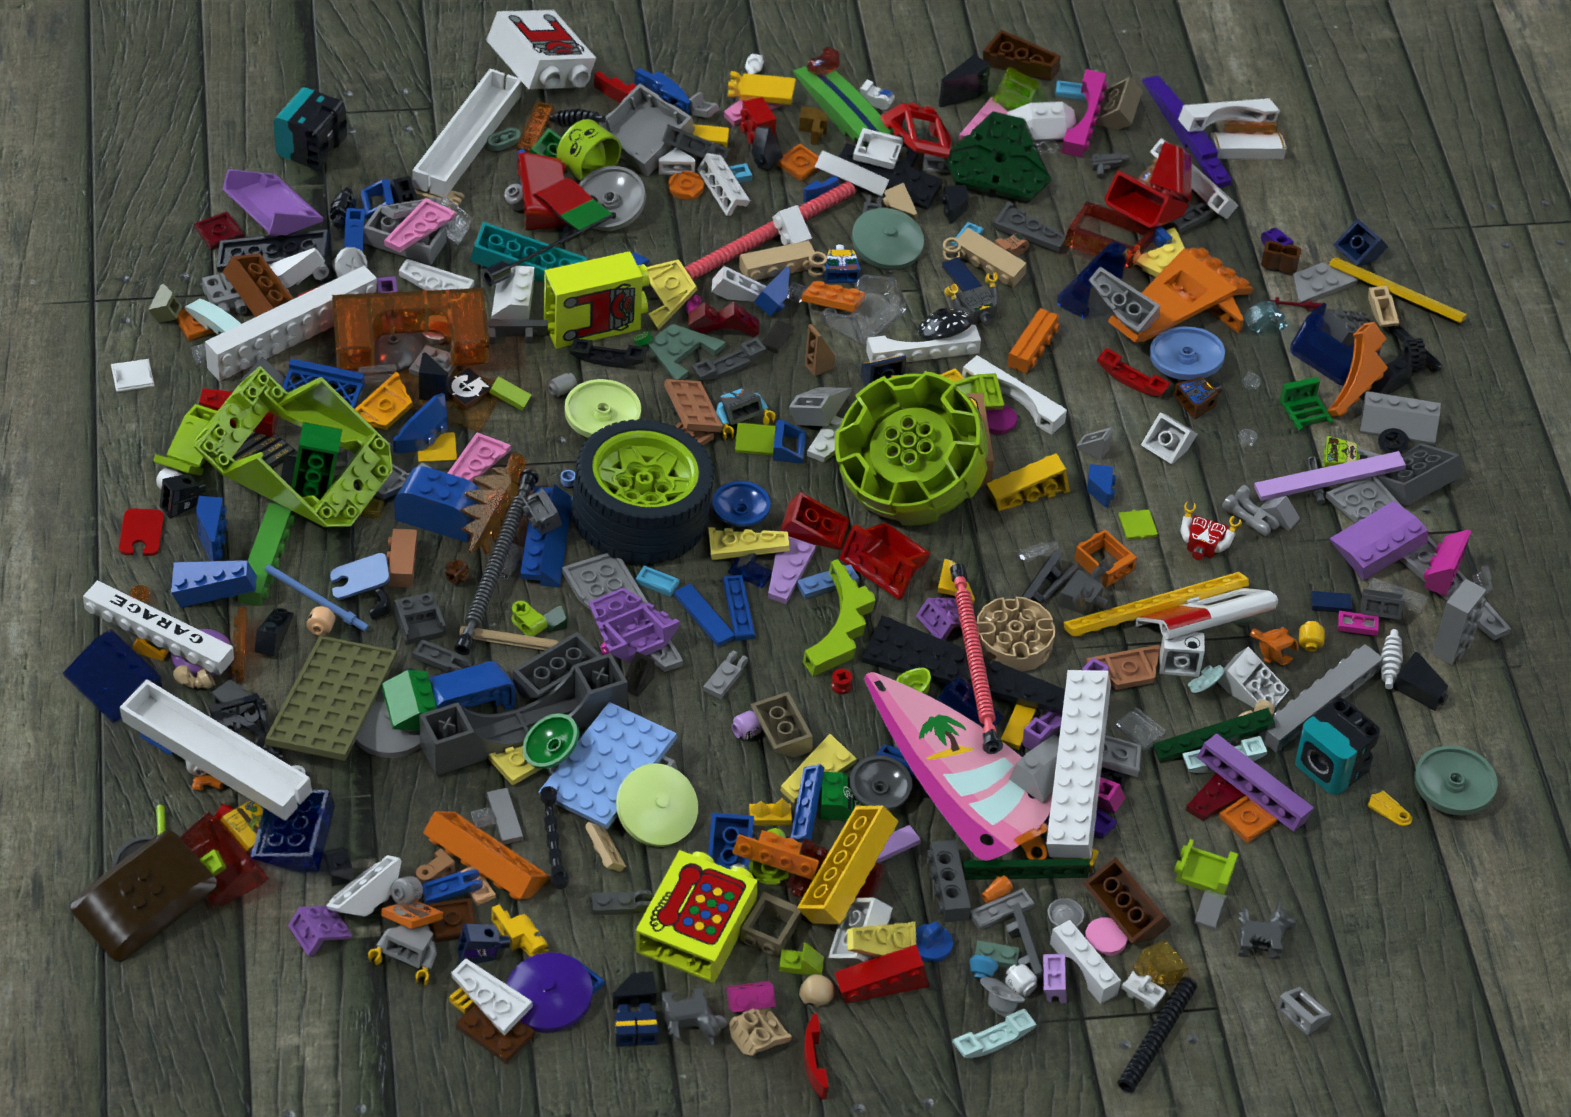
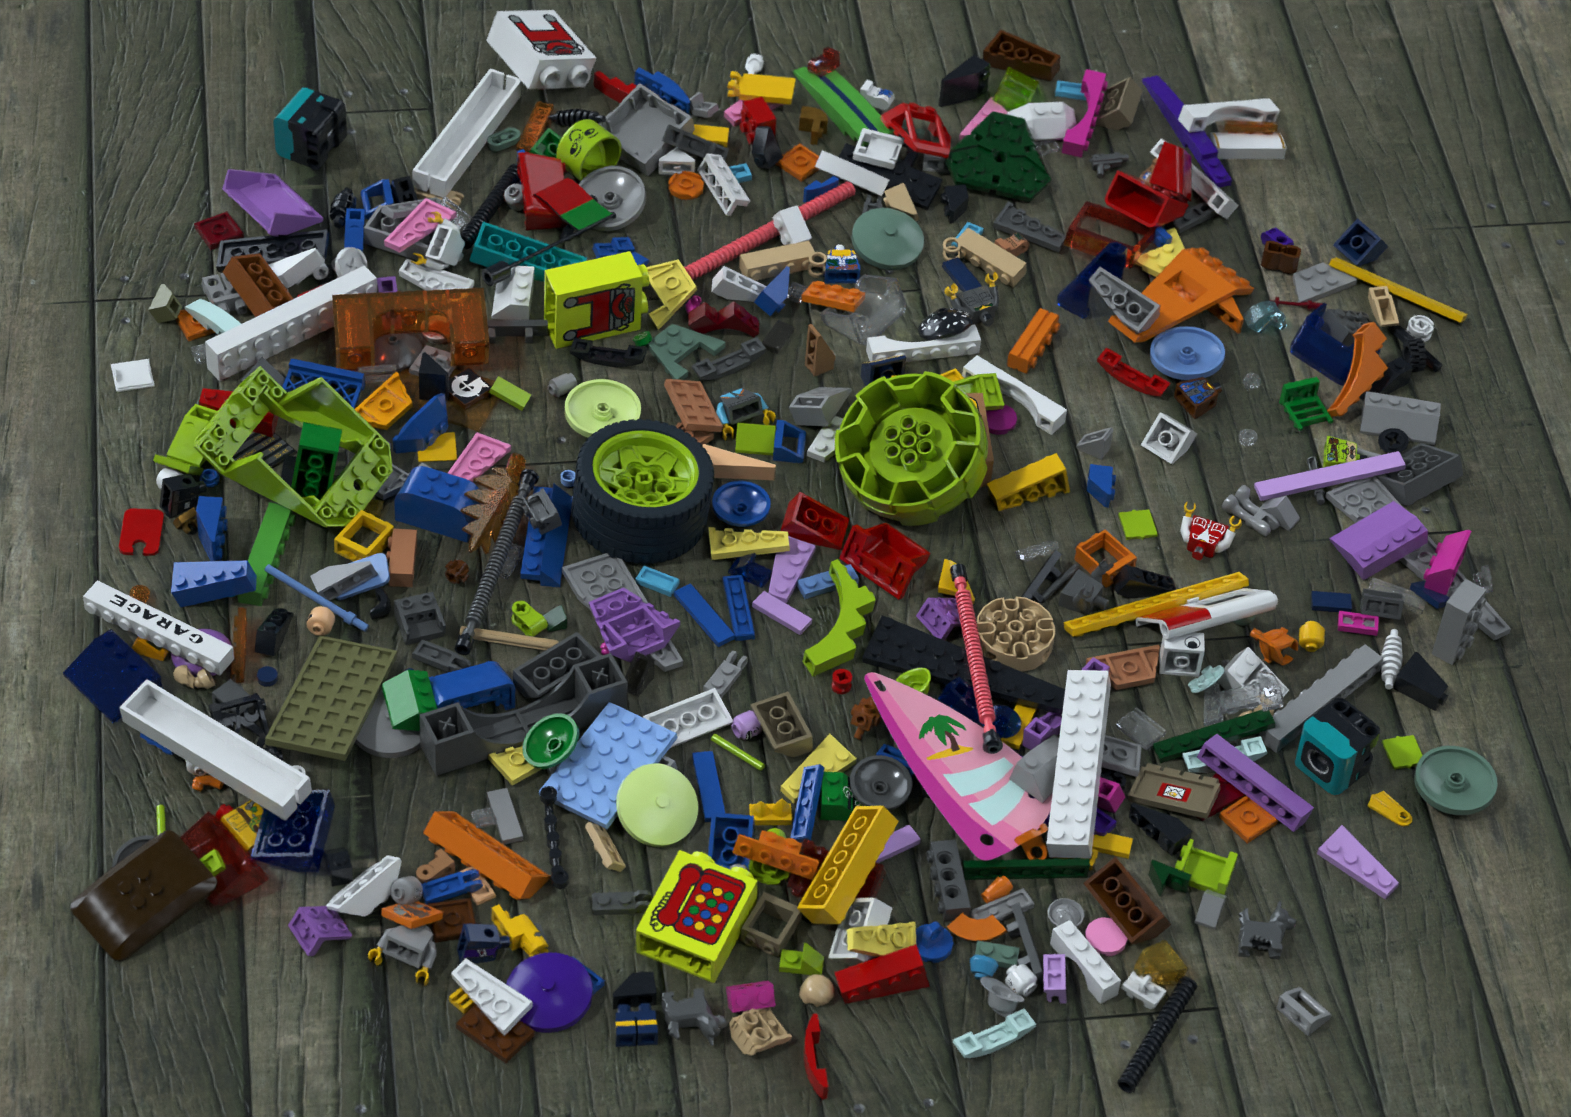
(185, 519): none -> pearl gold tile
(210, 477): none -> blue plate
(267, 676): none -> dark blue tile
(341, 578): none -> light grey slope
(354, 551): none -> yellow window
(444, 247): none -> white torso
(489, 206): none -> black piece
(617, 246): none -> blue slope
(693, 716): none -> white slope
(708, 784): none -> blue tile
(737, 752): none -> lime bar
(738, 466): none -> light nougat slope
(782, 612): none -> lavender tile
(865, 716): none -> dark orange brick
(976, 930): none -> orange tile
(1006, 721): none -> clear blue dish
(1113, 845): none -> yellow tile
(1141, 583): none -> black slope
(1162, 828): none -> black slope
(1165, 875): none -> dark green slope
(1175, 791): none -> dark tan hinge
(1264, 693): none -> clear piece
(1353, 859): none -> lavender wing
(1402, 751): none -> lime piece
(1420, 327): none -> white wheel
(1434, 598): none -> dark blue tile

